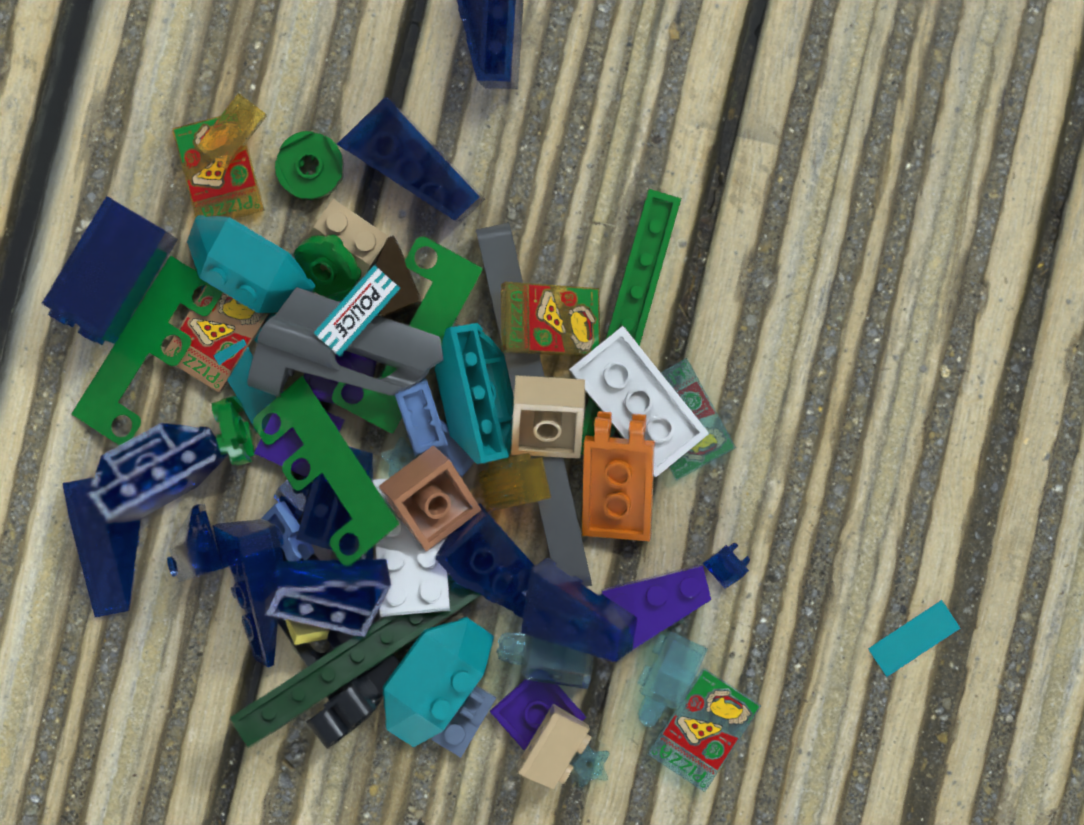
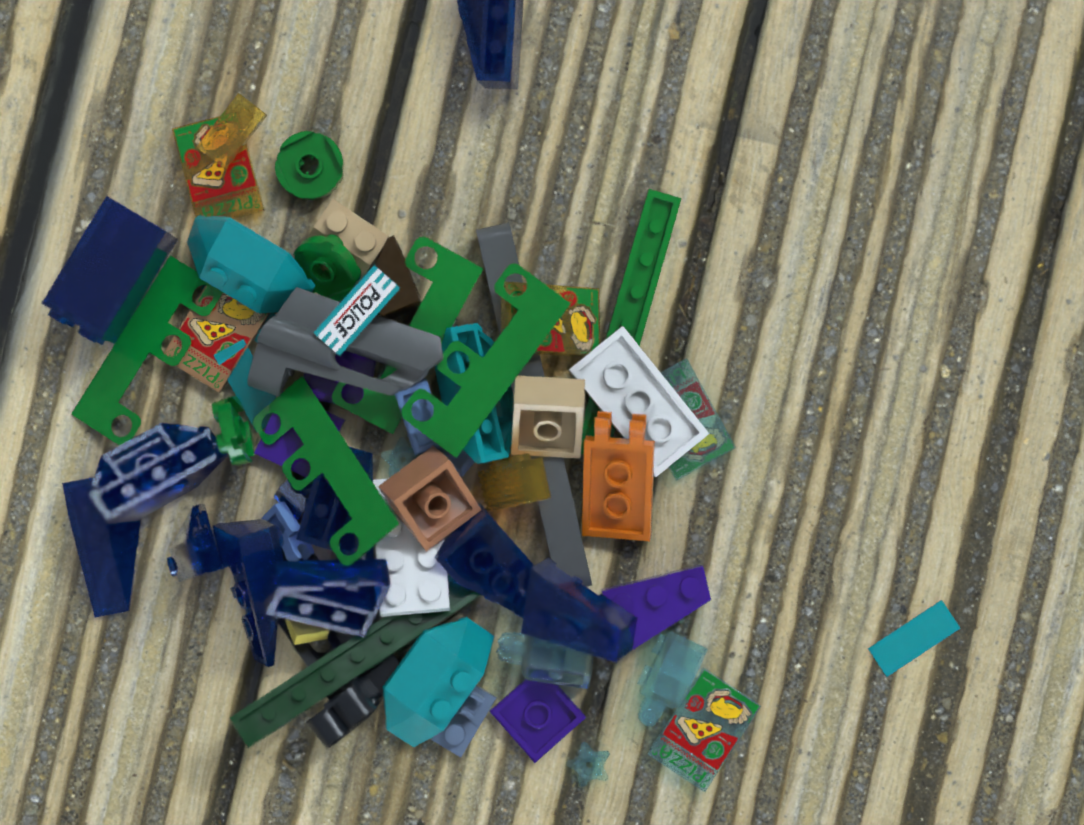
(404, 154): clear blue wedge -> none
(493, 374): none -> green piece
(553, 747): tan slope -> none
(726, 566): clear blue tile -> none

